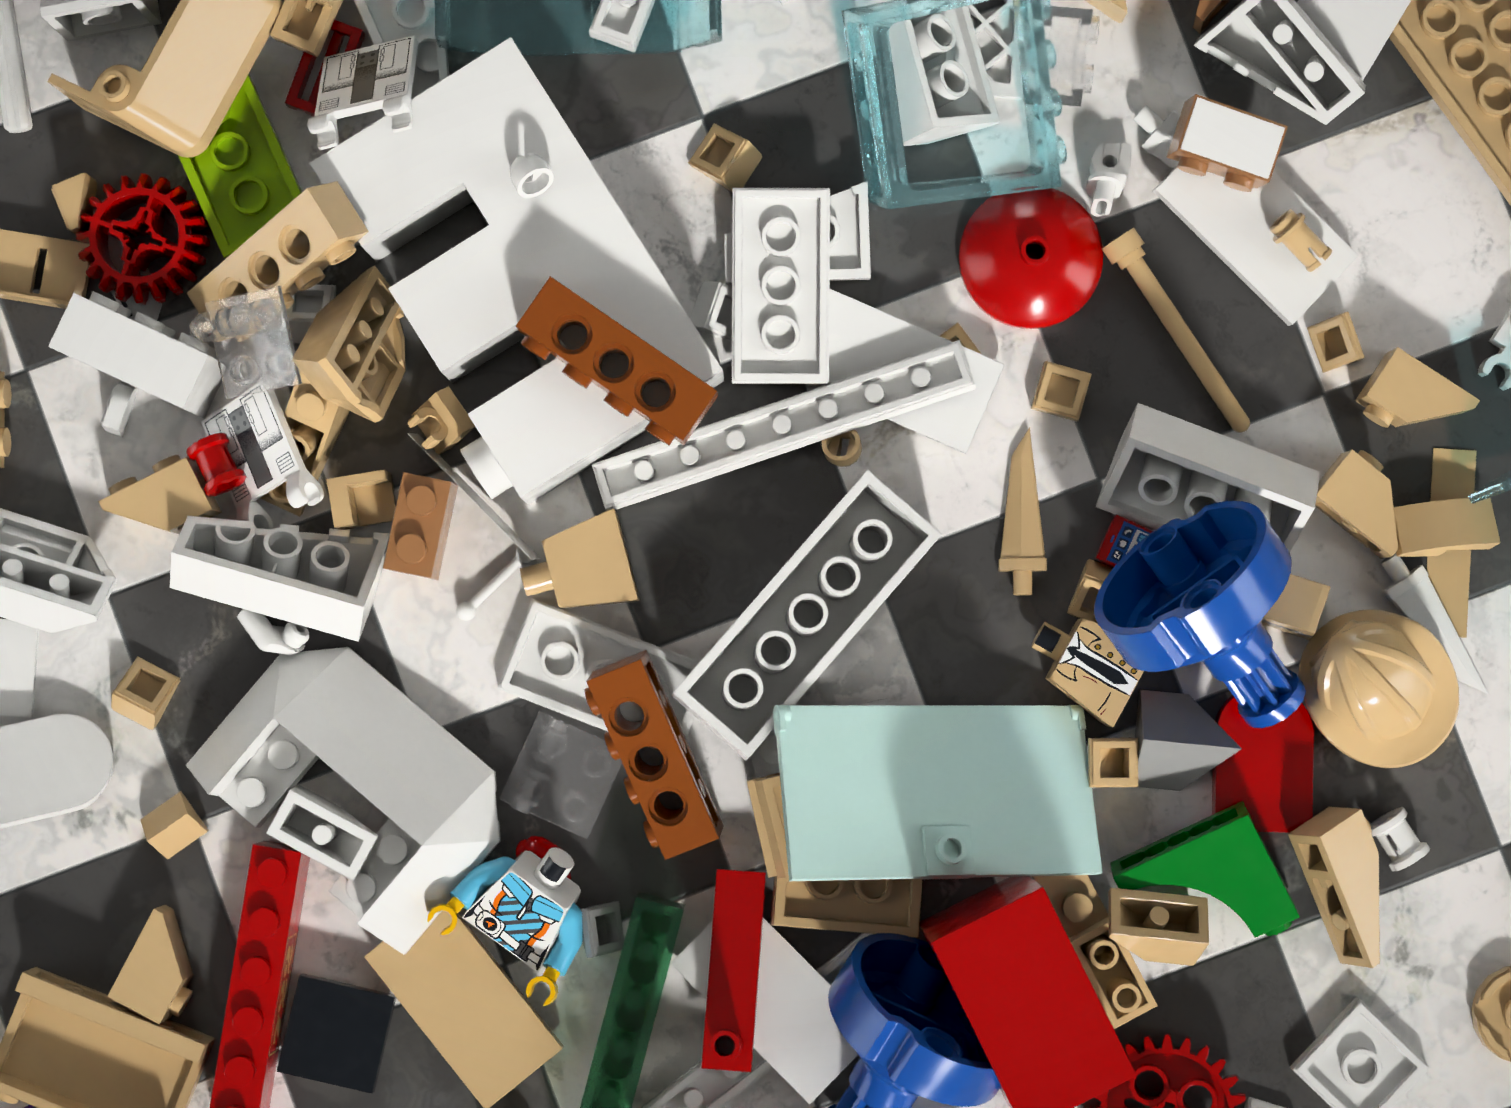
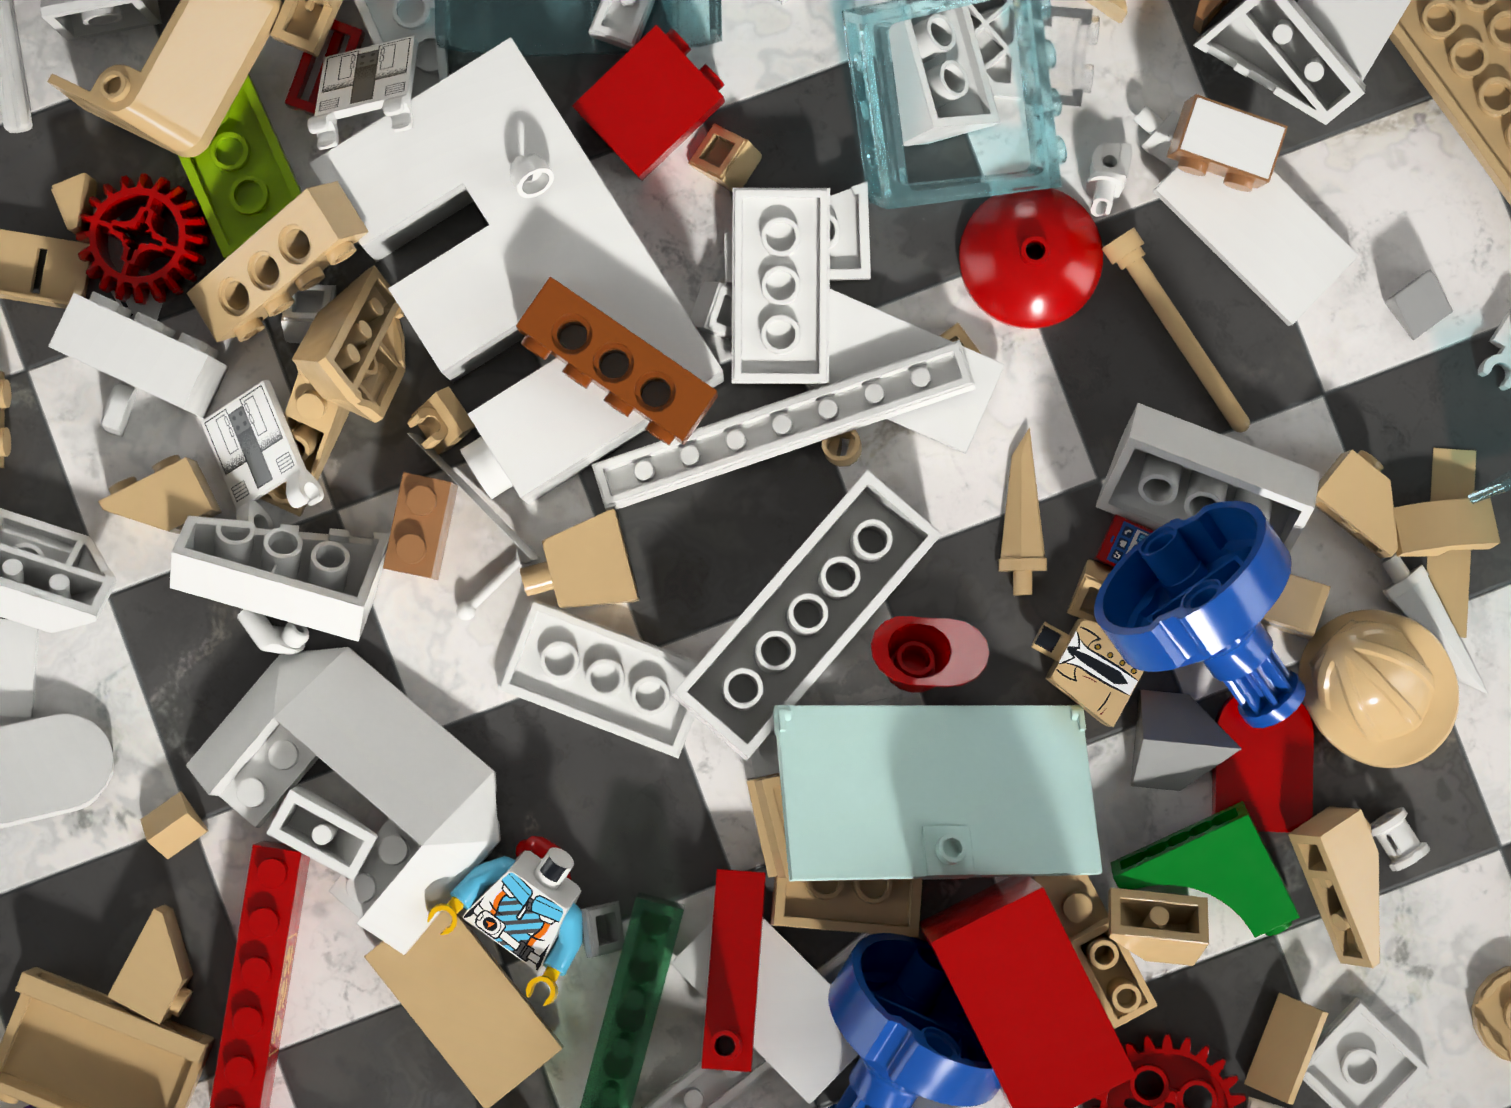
(144, 693): tan slope -> none
(216, 464): red bush -> none
(250, 341): clear hinge -> none
(336, 1033): black tile -> none
(361, 499): tan panel -> none
(561, 775): clear hinge -> none
(638, 682): dark orange brick -> none
(651, 101): none -> red brick
(929, 652): none -> red piece
(1061, 391): tan tile -> none
(1113, 762): tan slope -> none
(1286, 1048): none -> tan tile
(1299, 238): tan pin -> none
(1335, 342): tan slope -> none
(1410, 392): tan slope -> none
(1420, 304): none -> light grey slope

